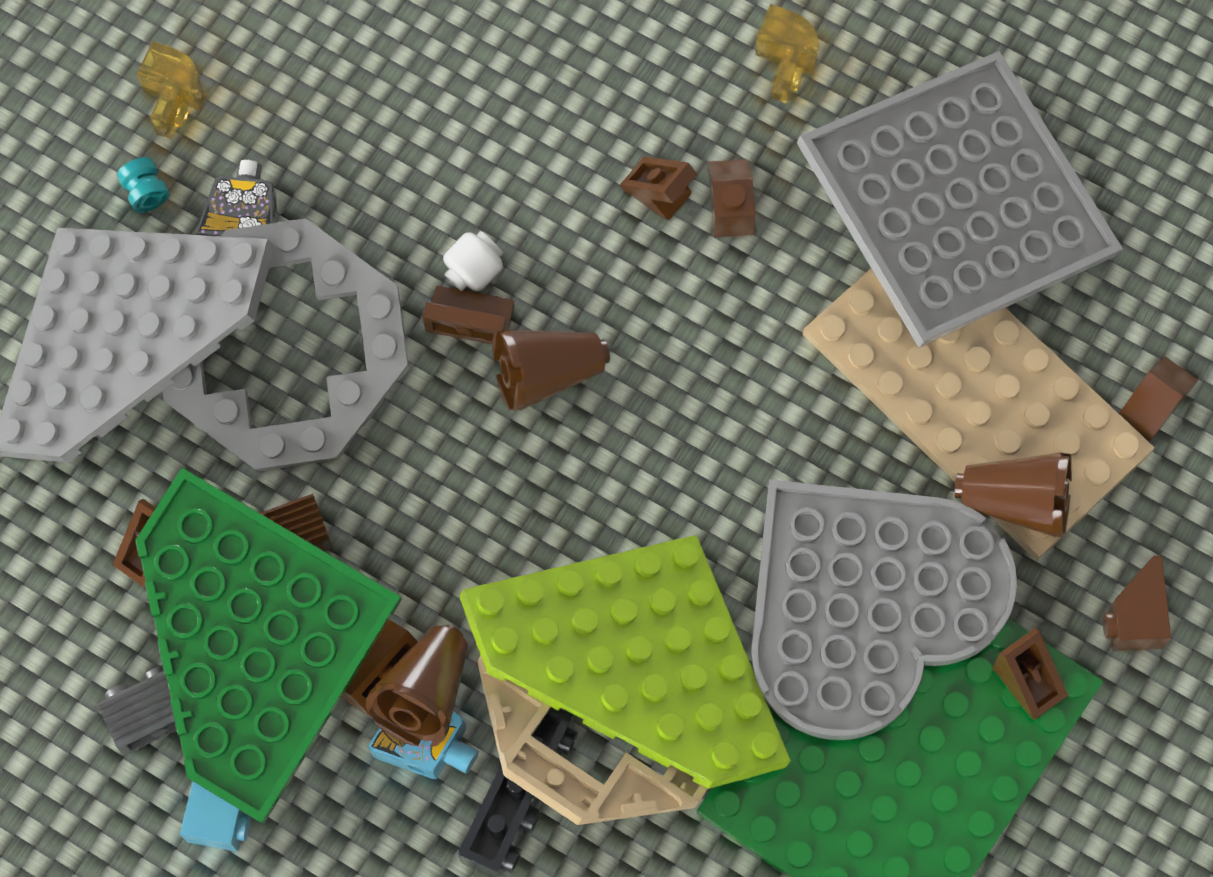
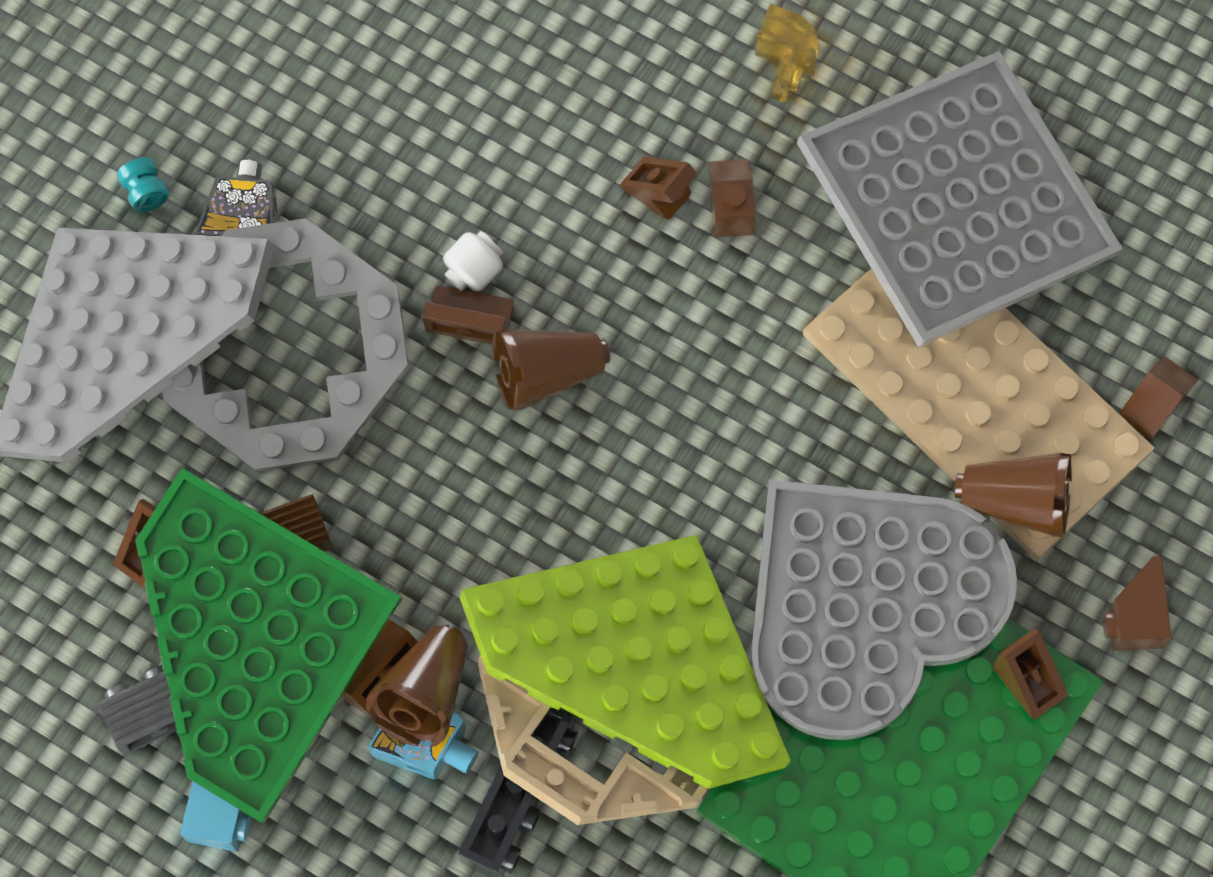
(175, 81): clear yellow brick -> none

